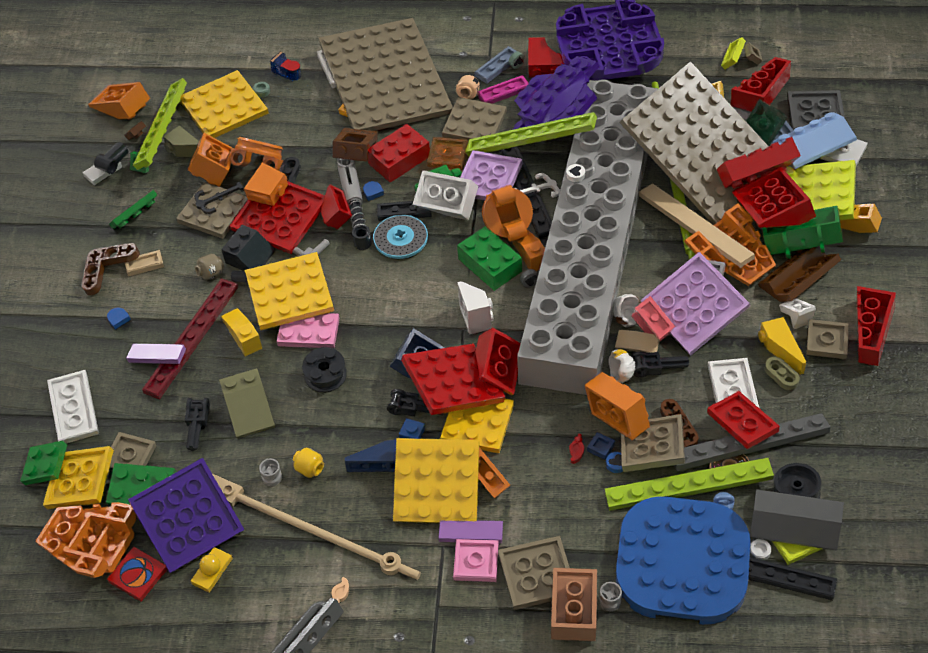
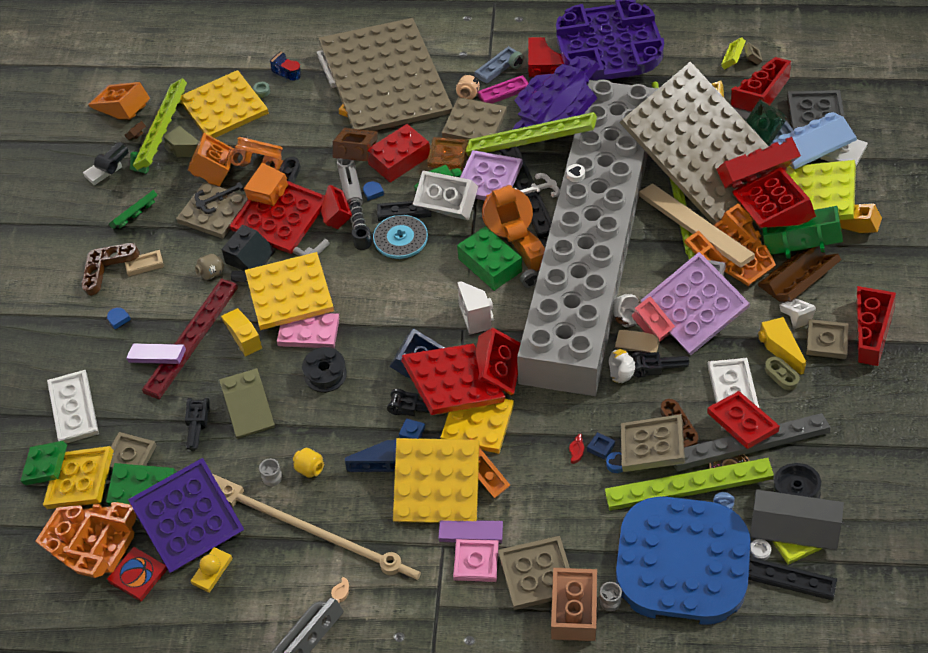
(617, 405): orange brick -> none

